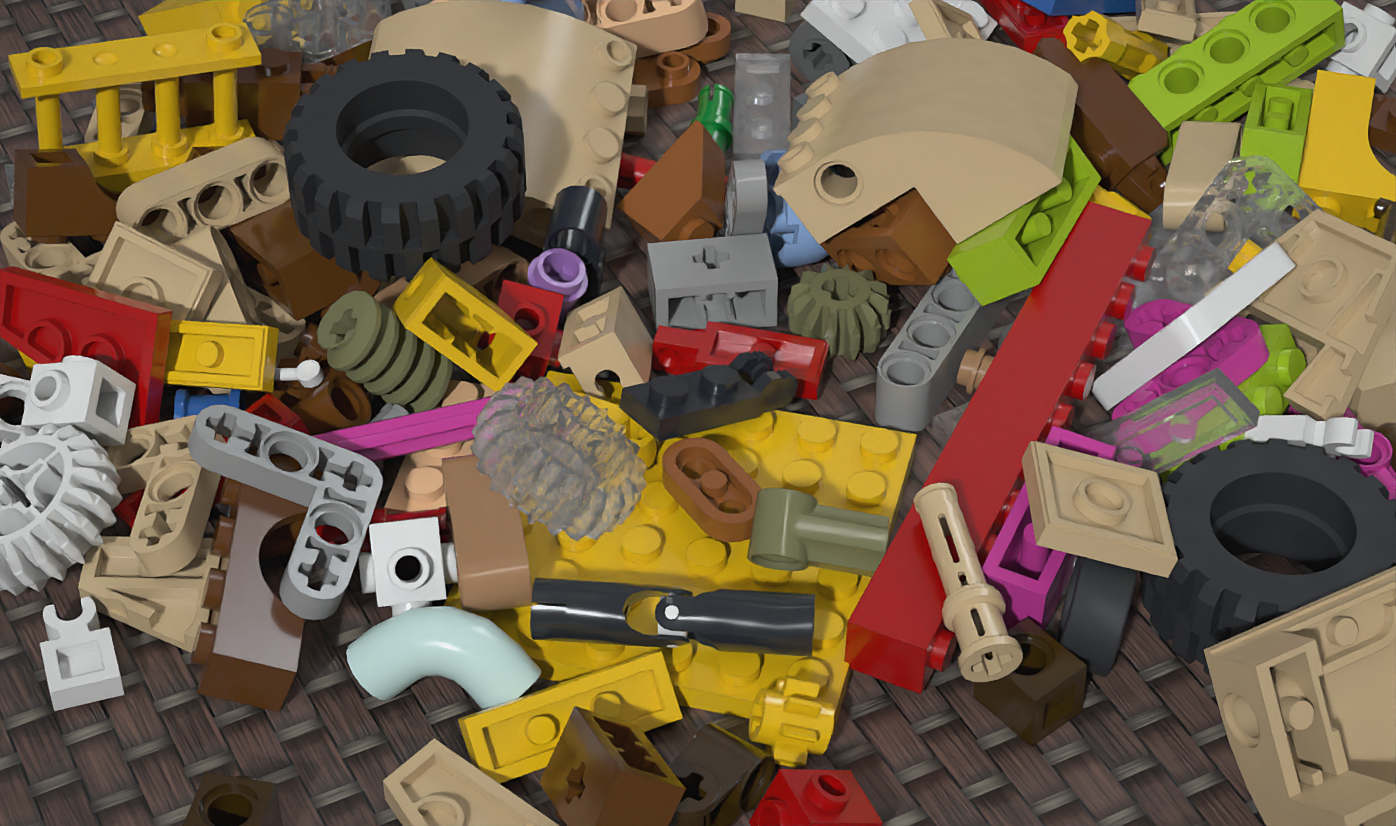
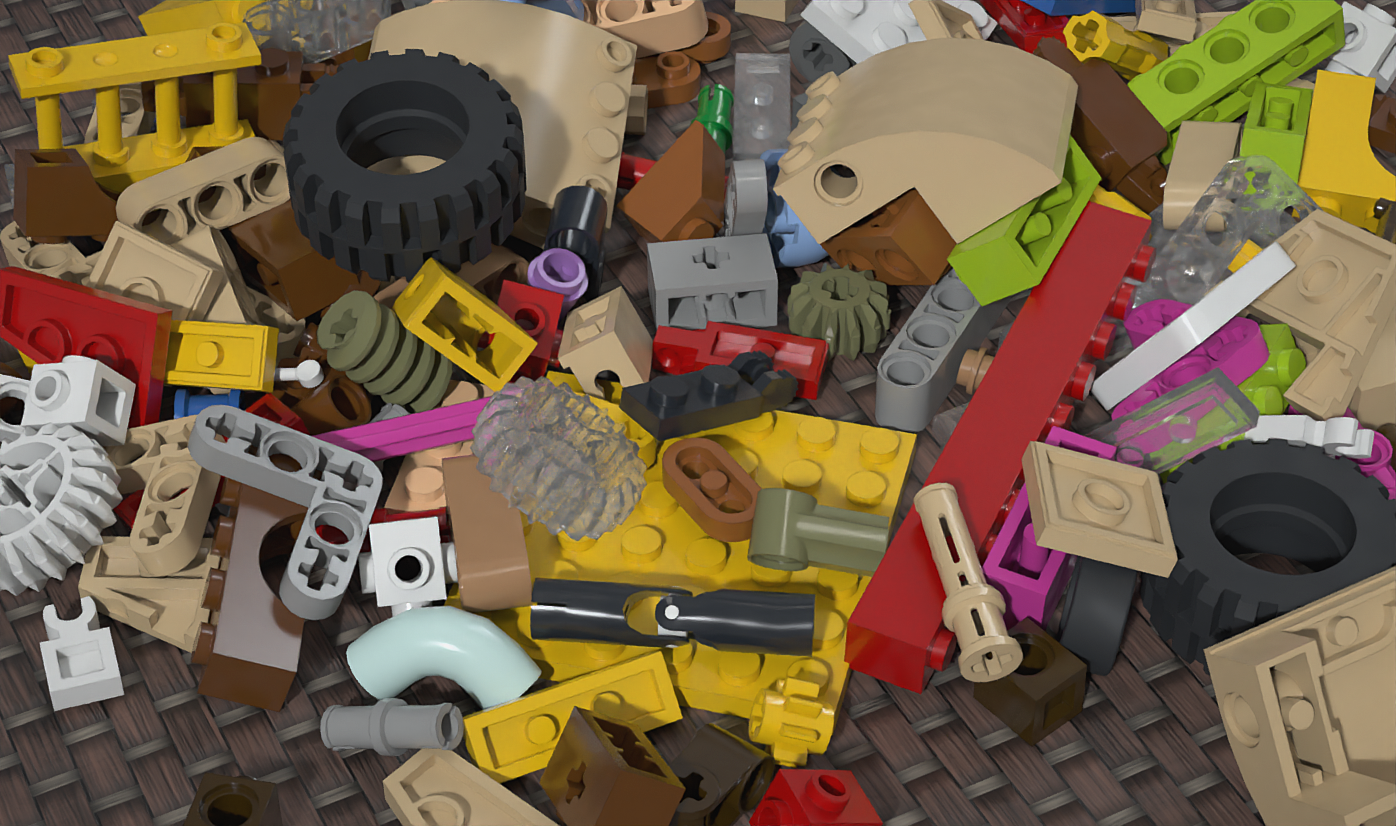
(392, 727): none -> light grey pin

